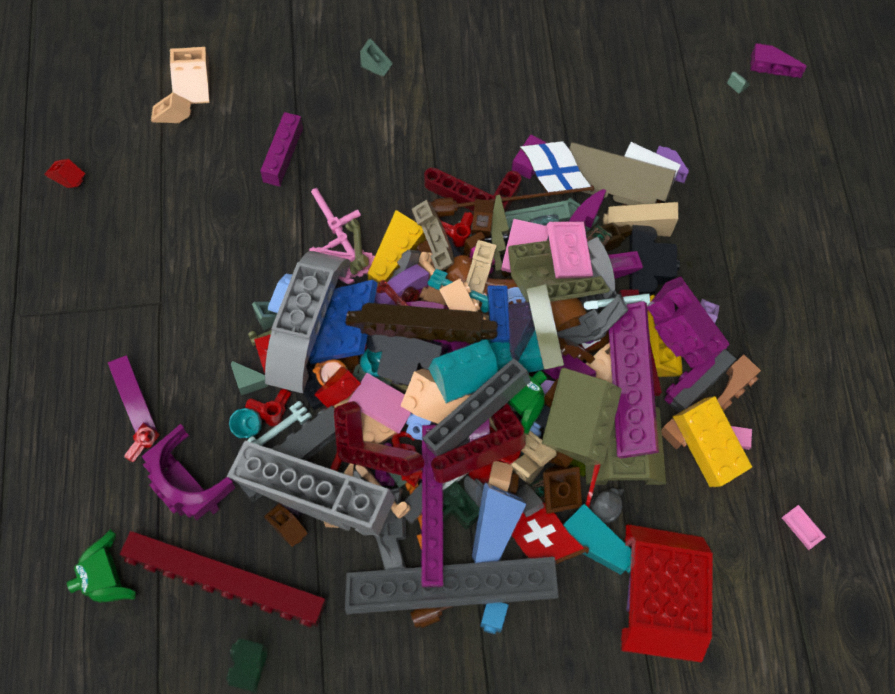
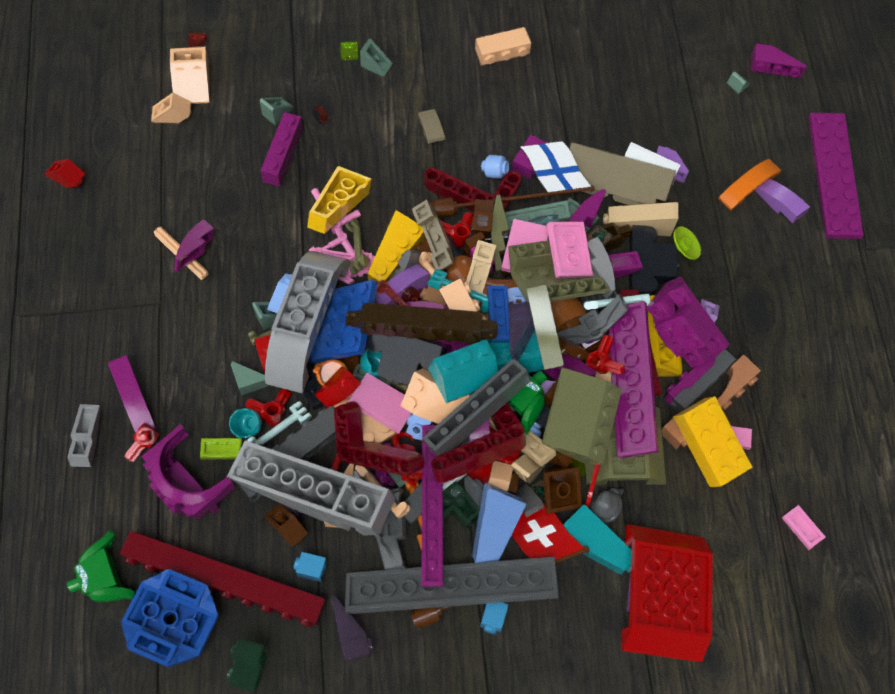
(84, 436): none -> light grey slope
(147, 617): none -> blue piece
(173, 245): none -> light nougat axle
(193, 244): none -> magenta slope
(196, 39): none -> clear red tile
(220, 448): none -> lime plate
(274, 108): none -> sand green slope
(310, 566): none -> dark azure brick
(319, 114): none -> clear red tile
(338, 198): none -> yellow wedge
(349, 50): none -> clear neon green tile
(352, 636): none -> clear purple slope
(431, 126): none -> dark tan slope
(495, 166): none -> light blue head
(503, 46): none -> light nougat brick
(606, 363): none -> red axle
(687, 243): none -> lime dish
(748, 183): none -> orange slope
(782, 200): none -> medium lavender slope
(835, 176): none -> magenta plate

